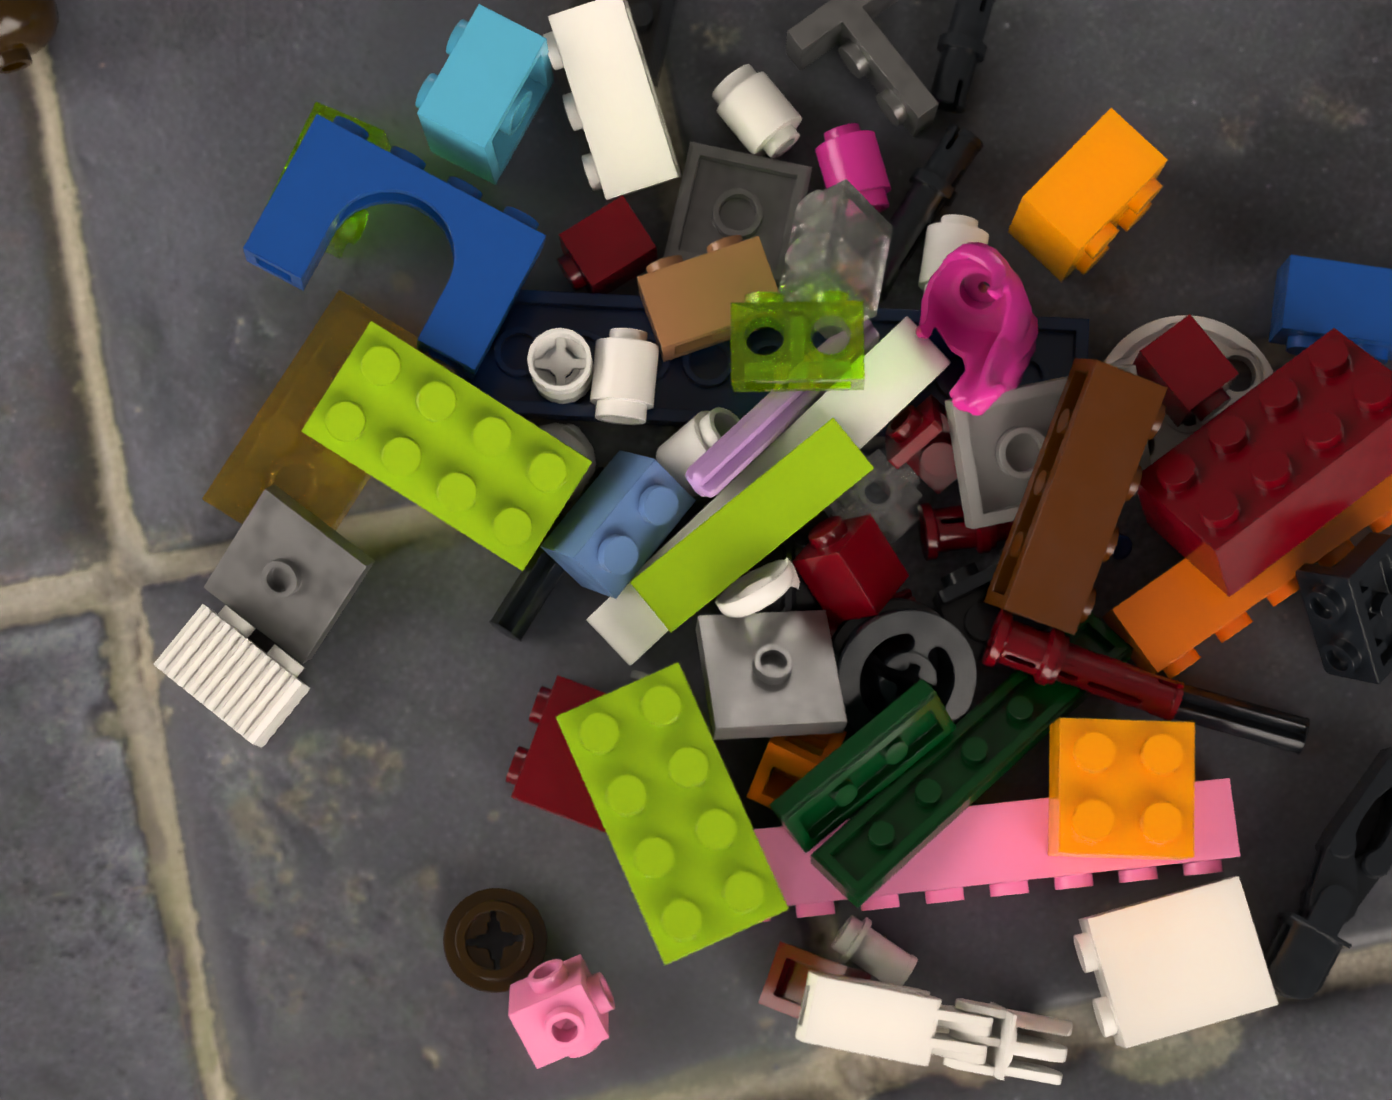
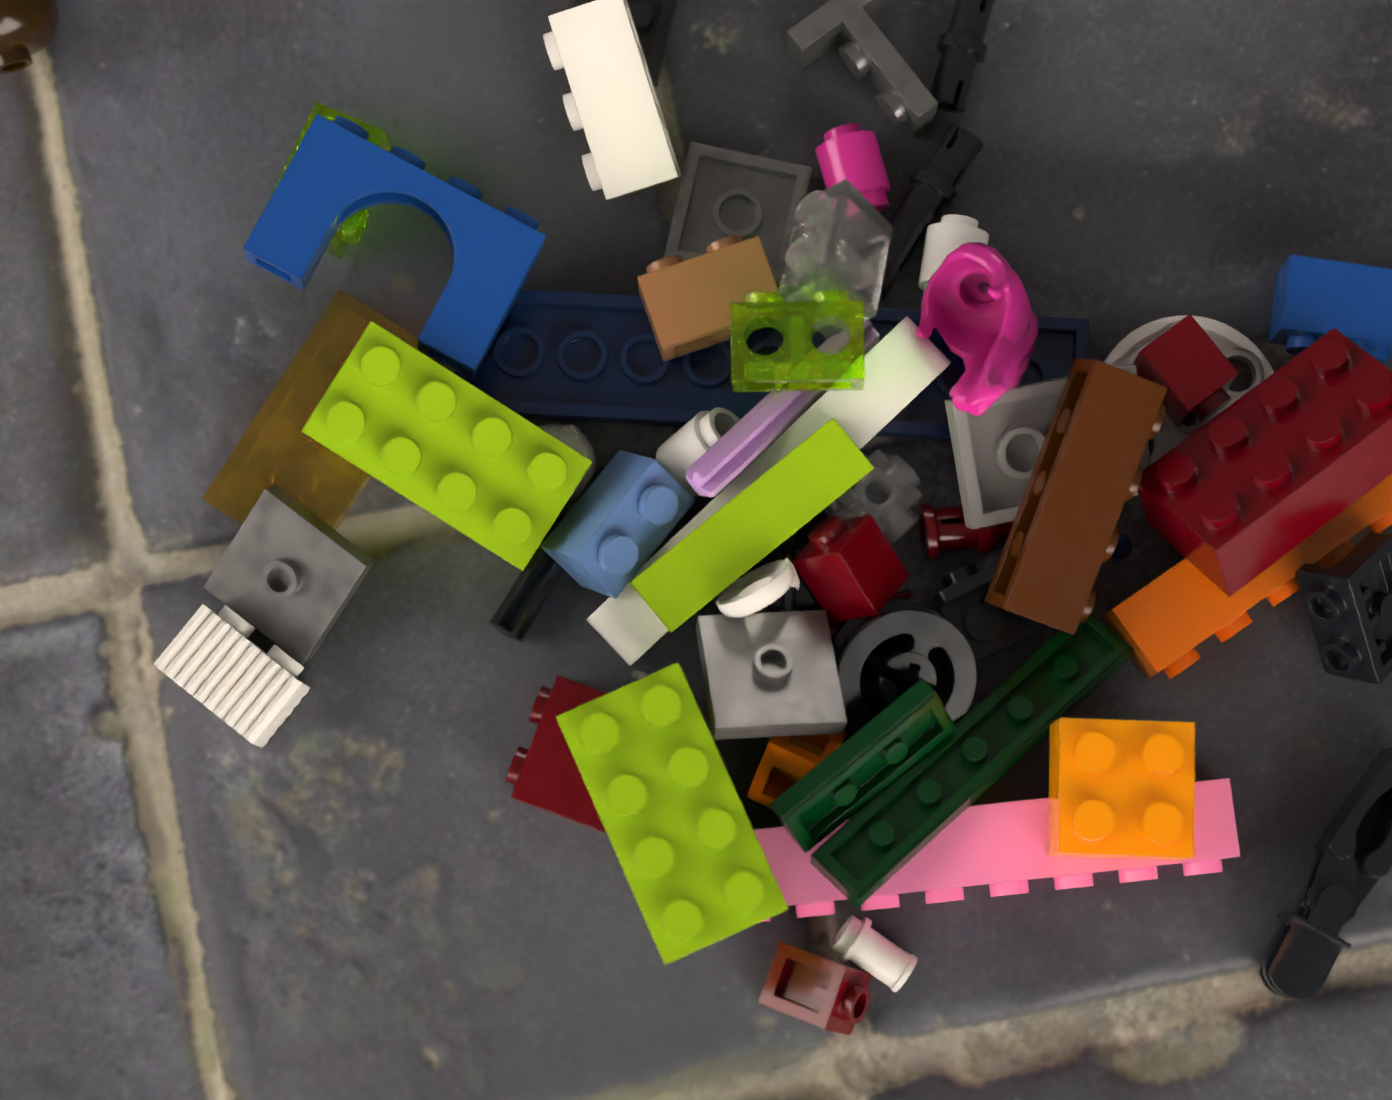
(472, 918): dark brown gear -> none
(485, 93): medium azure brick -> none
(559, 353): white wheel -> none
(561, 1010): bright pink brick -> none
(606, 249): dark red brick -> none
(624, 376): white brick -> none
(757, 112): white brick -> none
(902, 1025): white arm -> none
(923, 442): dark red bracket -> none
(1052, 658): dark red pin -> none
(1086, 195): light orange brick -> none
(1175, 963): white brick -> none
(1243, 719): black axle -> none

